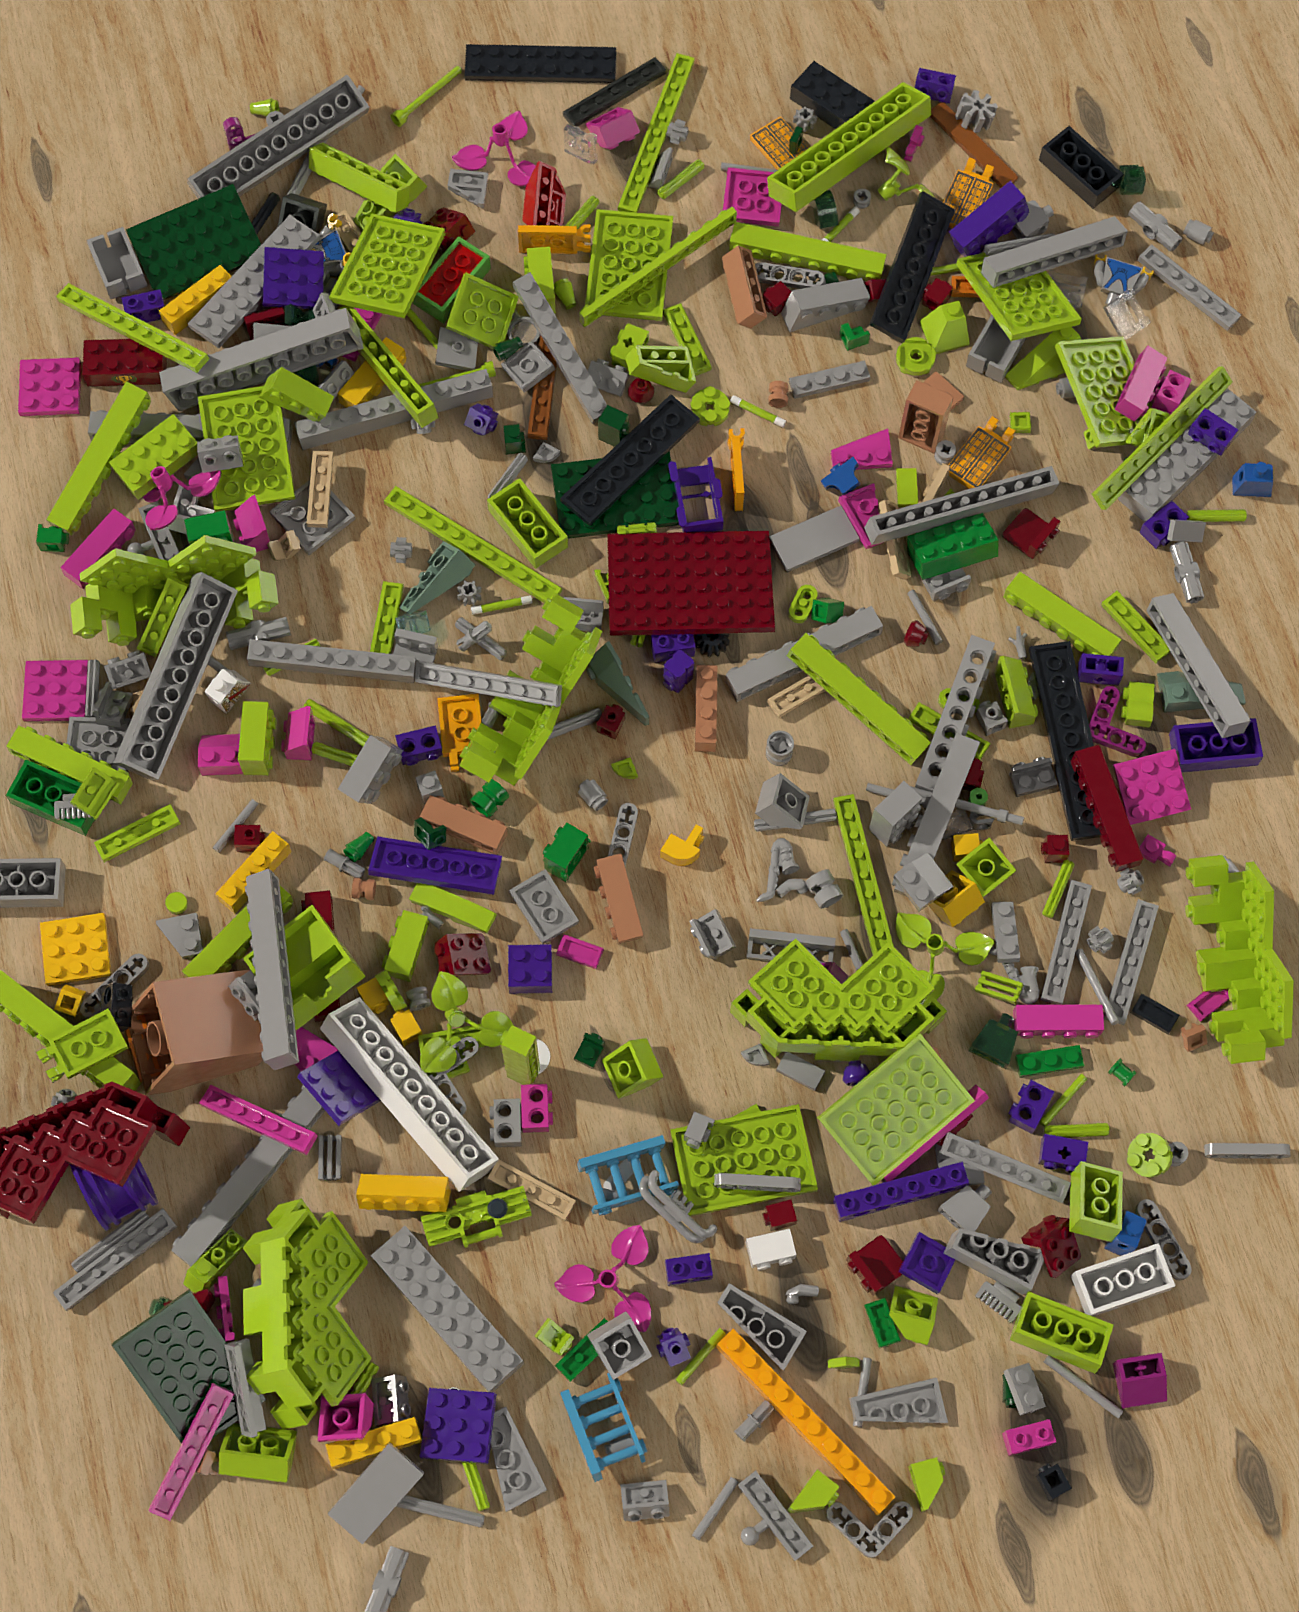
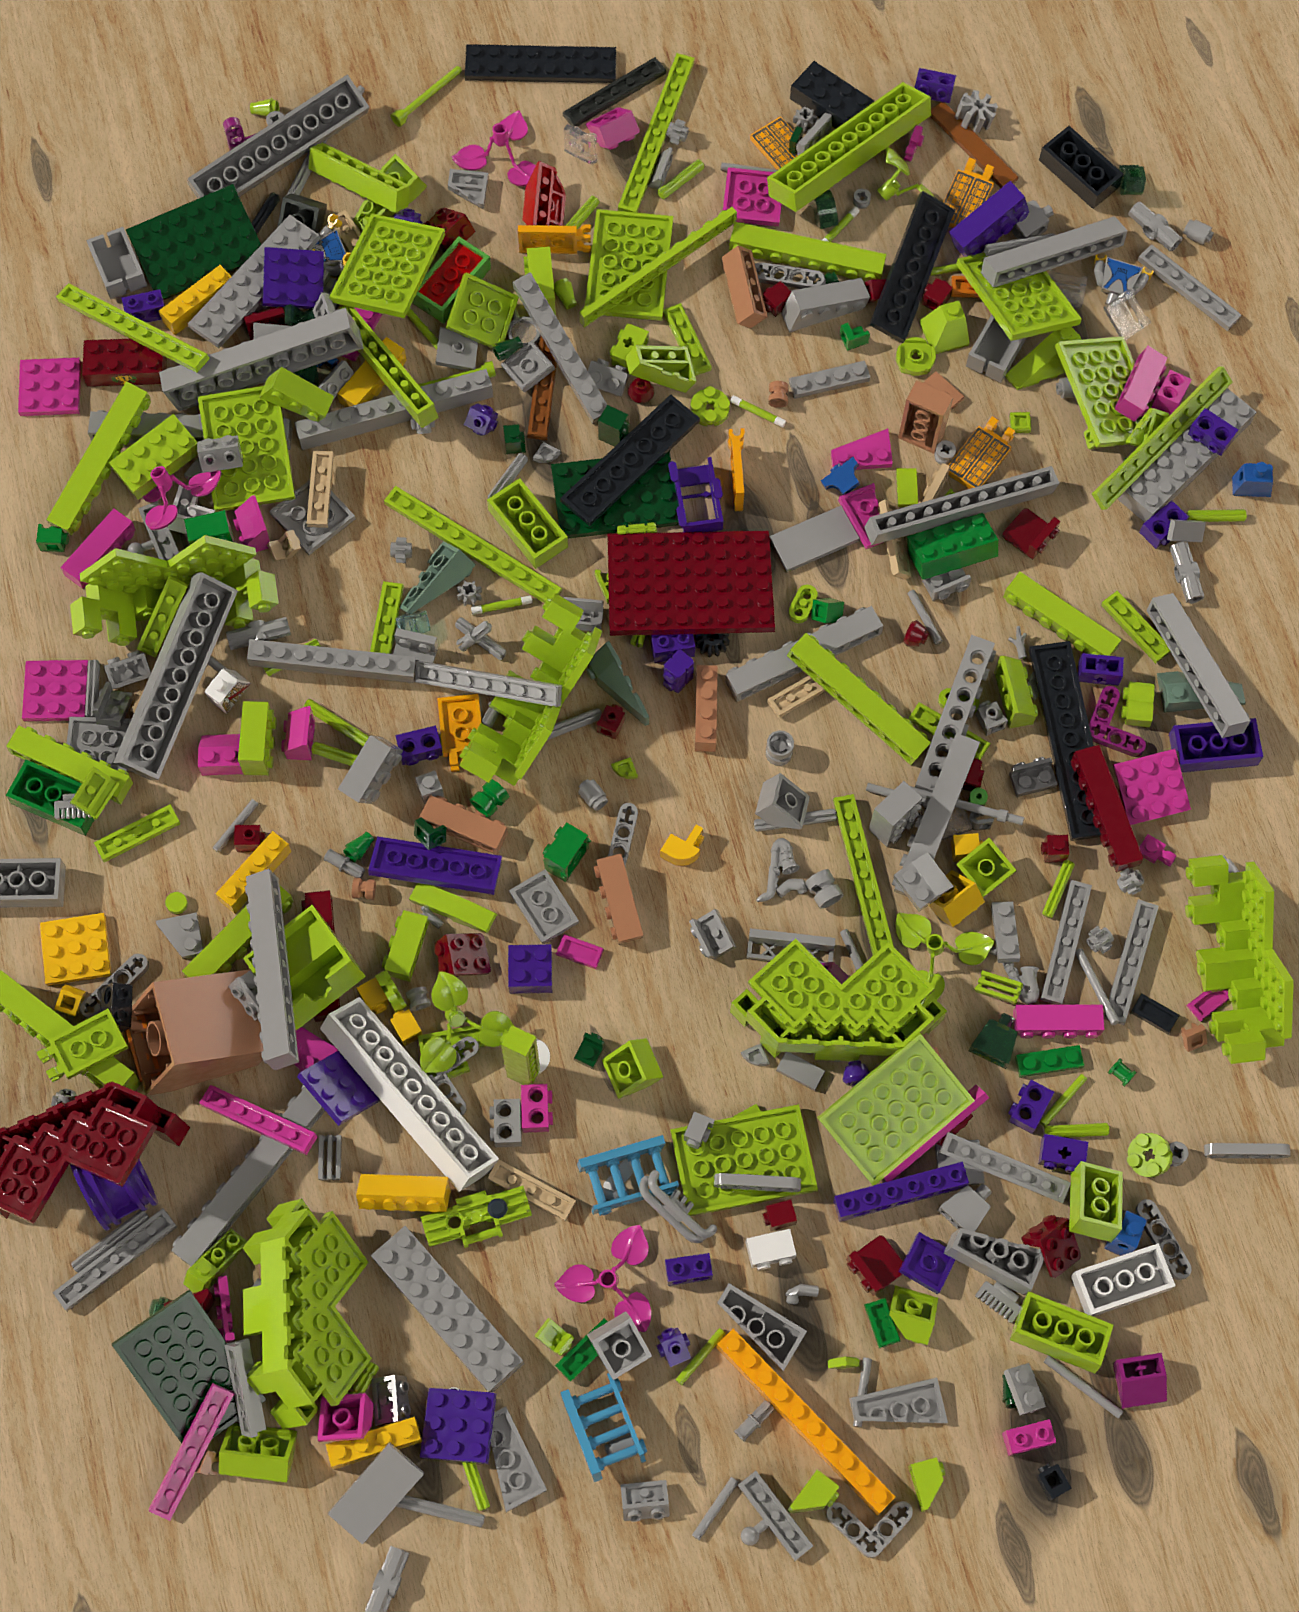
(821, 129): none -> light grey plate

